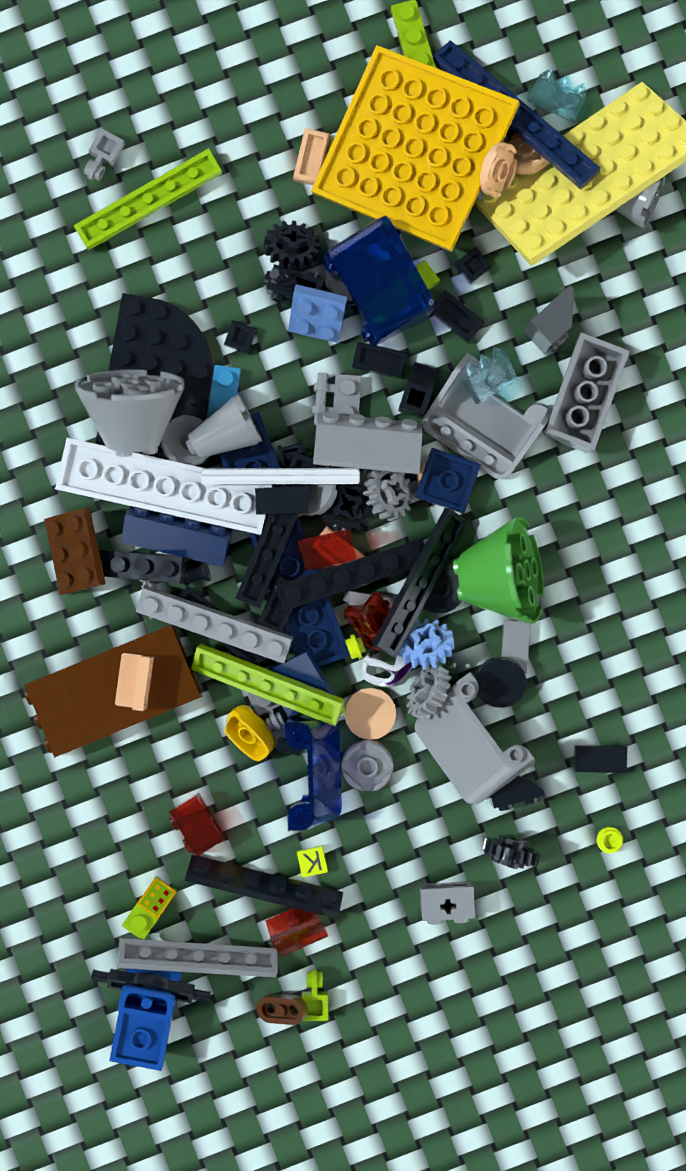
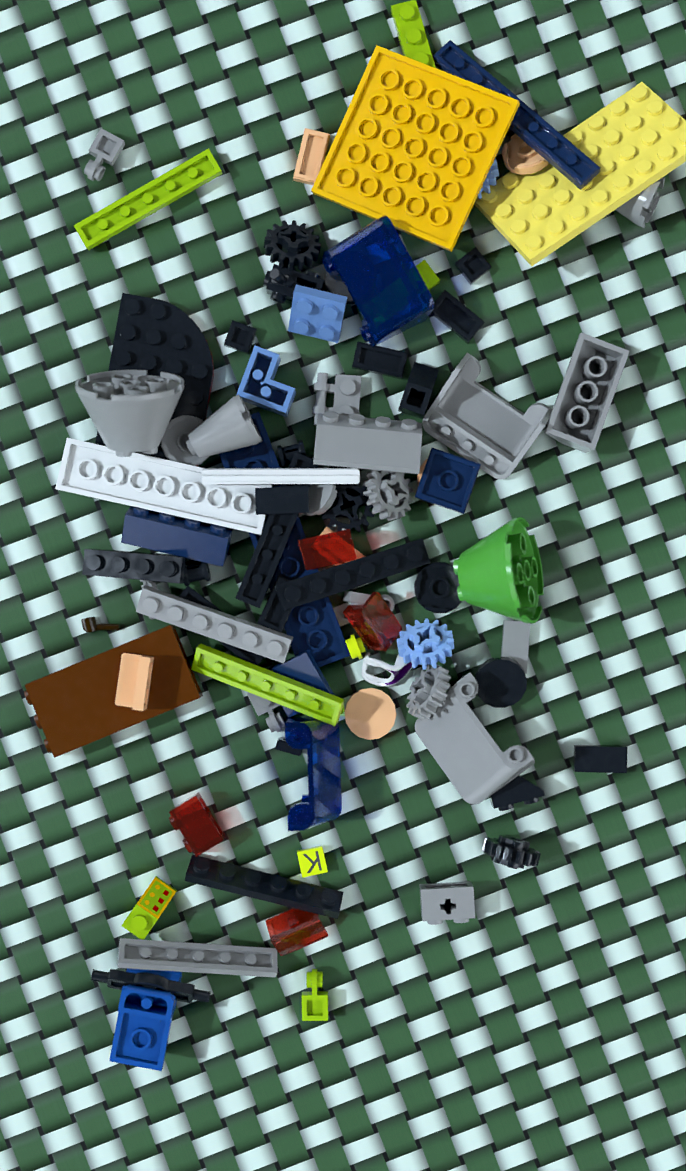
(74, 551): reddish brown plate -> none
(89, 625): none -> dark brown hand
(224, 386): dark azure plate -> none
(249, 733): yellow piece -> none
(259, 384): none -> medium blue brick
(284, 1009): reddish brown plate -> none
(367, 765): light grey tile -> none
(419, 583): black plate -> none
(491, 376): clear light blue plate -> none
(498, 169): light nougat tile -> none
(550, 326): dark grey slope -> none
(558, 95): clear light blue plate -> none
(609, 840): neon yellow plate -> none

